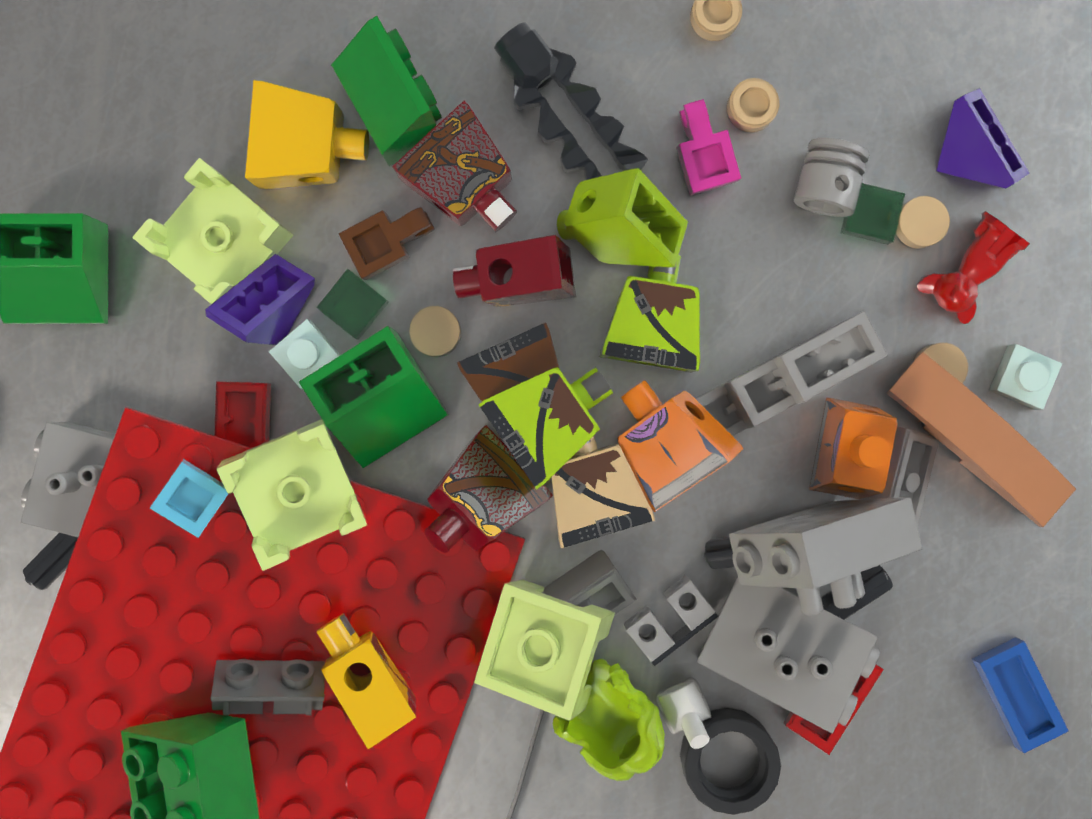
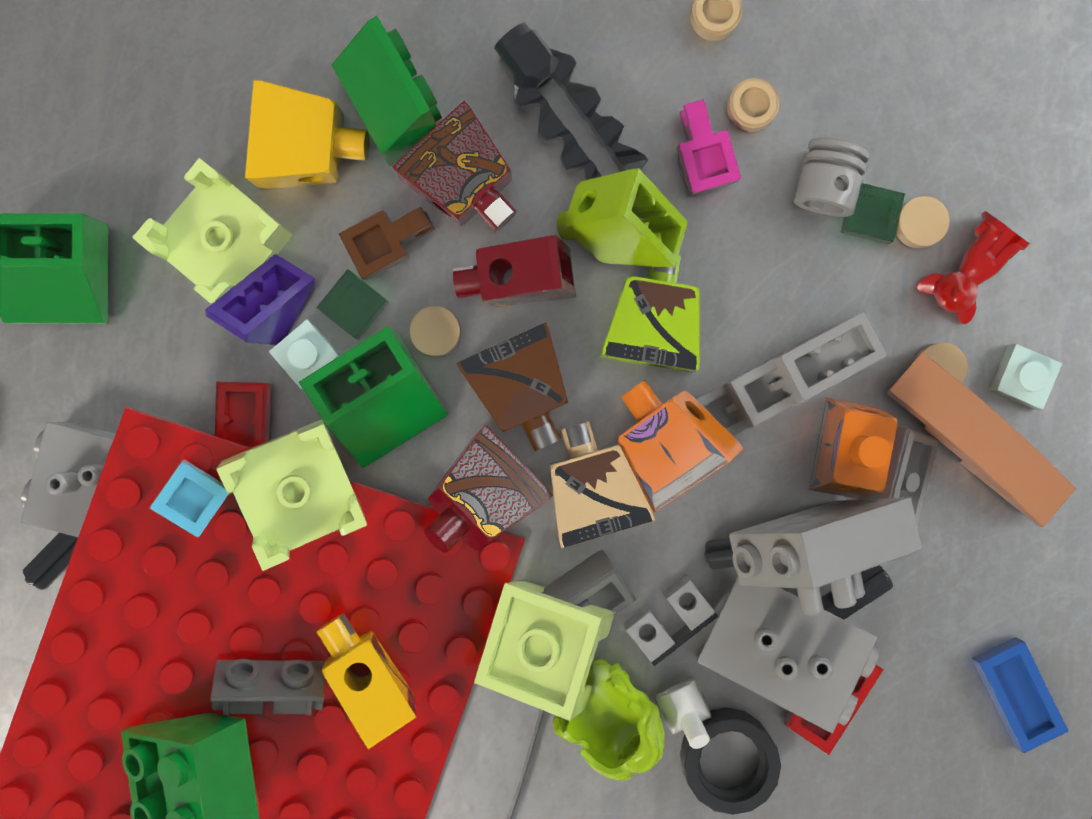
(546, 419): torso -> none
(978, 145): dark purple slope -> none

